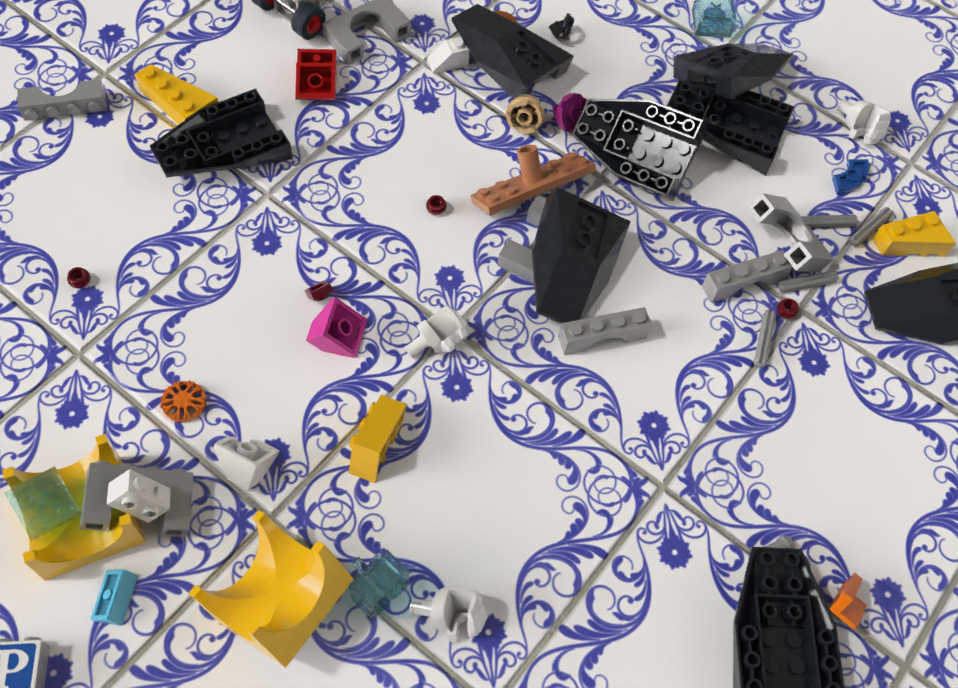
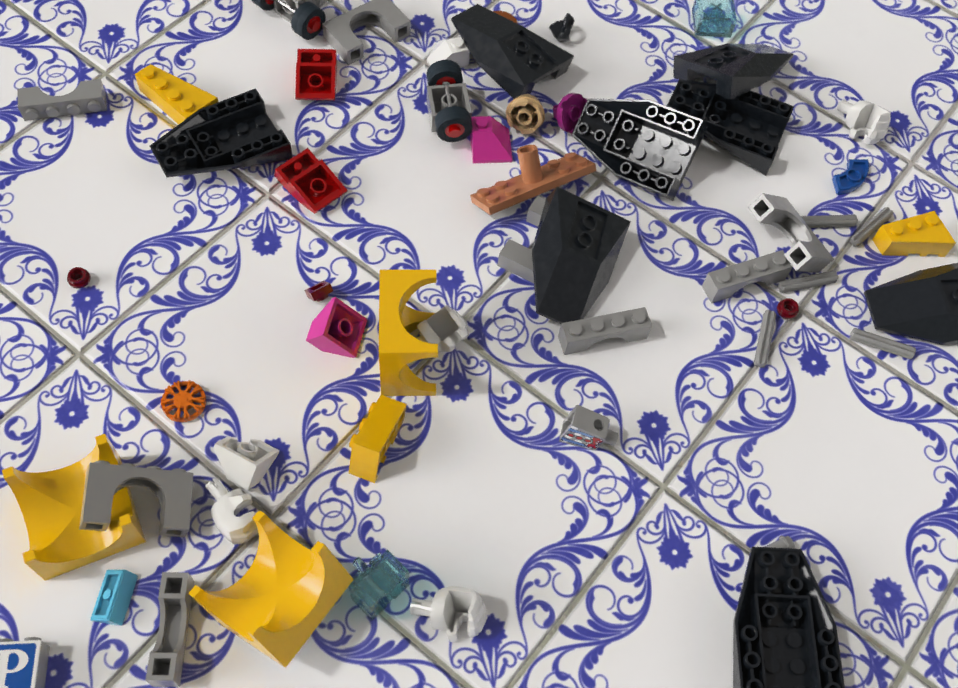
(42, 503): clear light blue brick -> none
(138, 496): white brick -> none
(167, 656): none -> light grey arch
(224, 512): none -> white piece
(309, 181): none -> red slope
(396, 323): none -> yellow piece
(433, 201): dark red plate -> none
(448, 101): none -> brick
(490, 141): none -> dark pink slope
(587, 429): none -> light grey torso
(846, 604): orange panel -> none
(882, 343): none -> light grey axle

